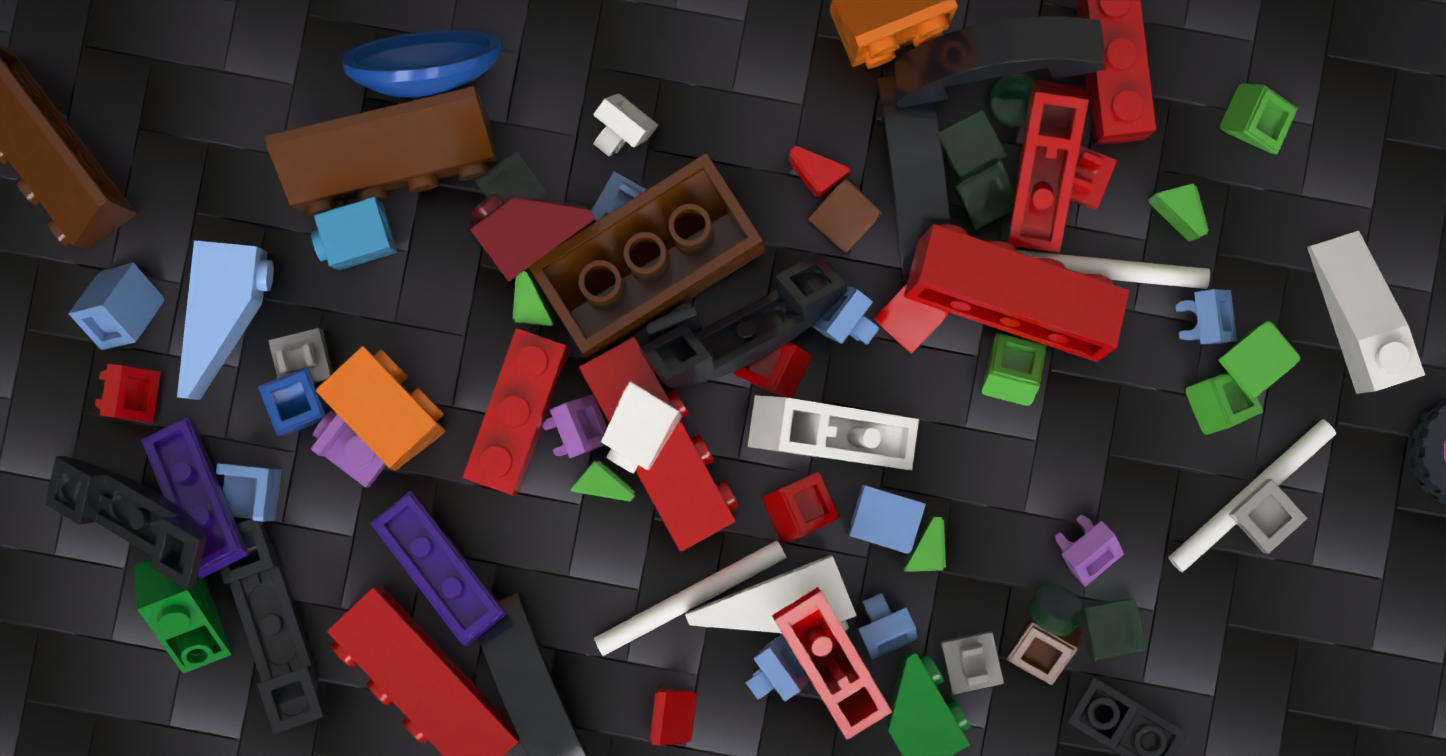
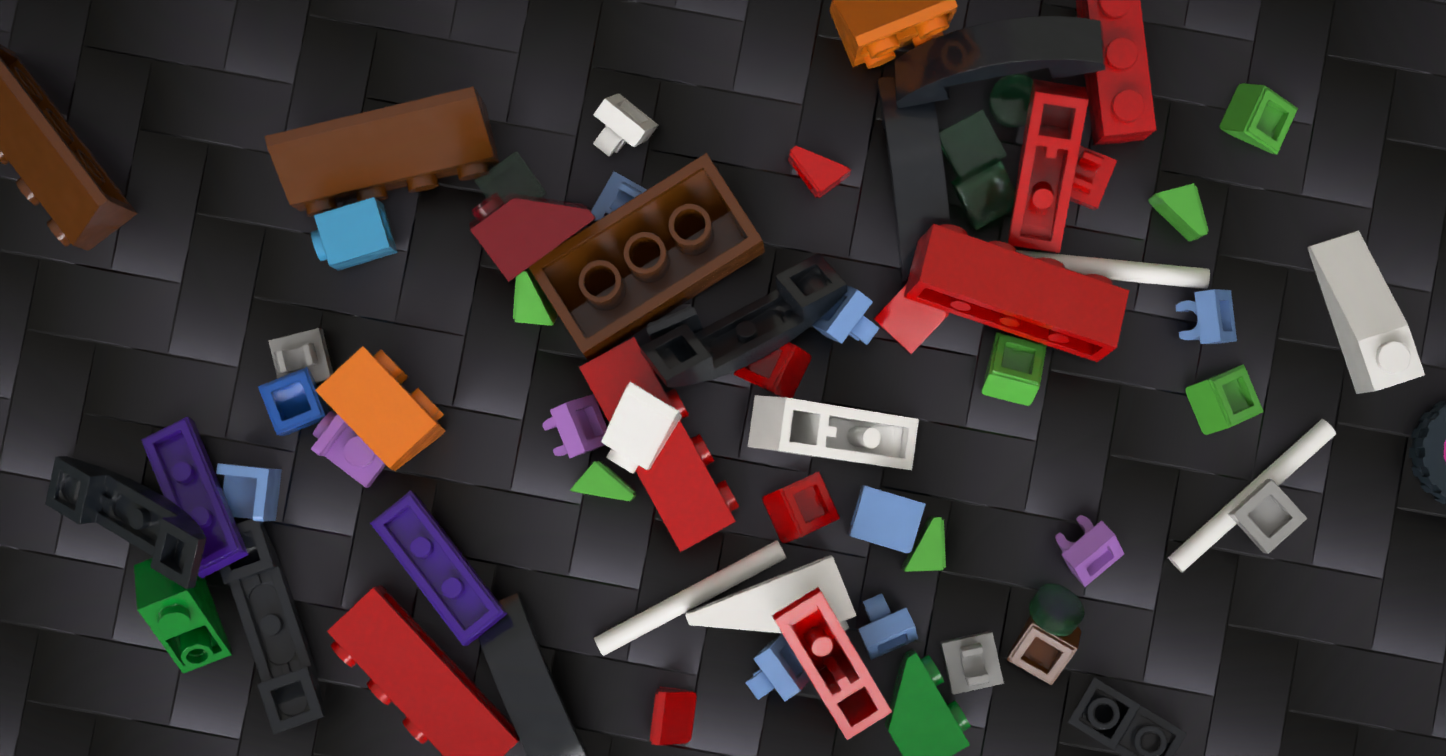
(117, 306): medium blue panel -> none
(129, 393): red tile -> none
(221, 302): light blue slope -> none
(422, 62): blue dish -> none
(516, 412): red brick -> none
(845, 216): reddish brown slope -> none
(1114, 628): clear green tile -> none
(1259, 359): bright green slope -> none

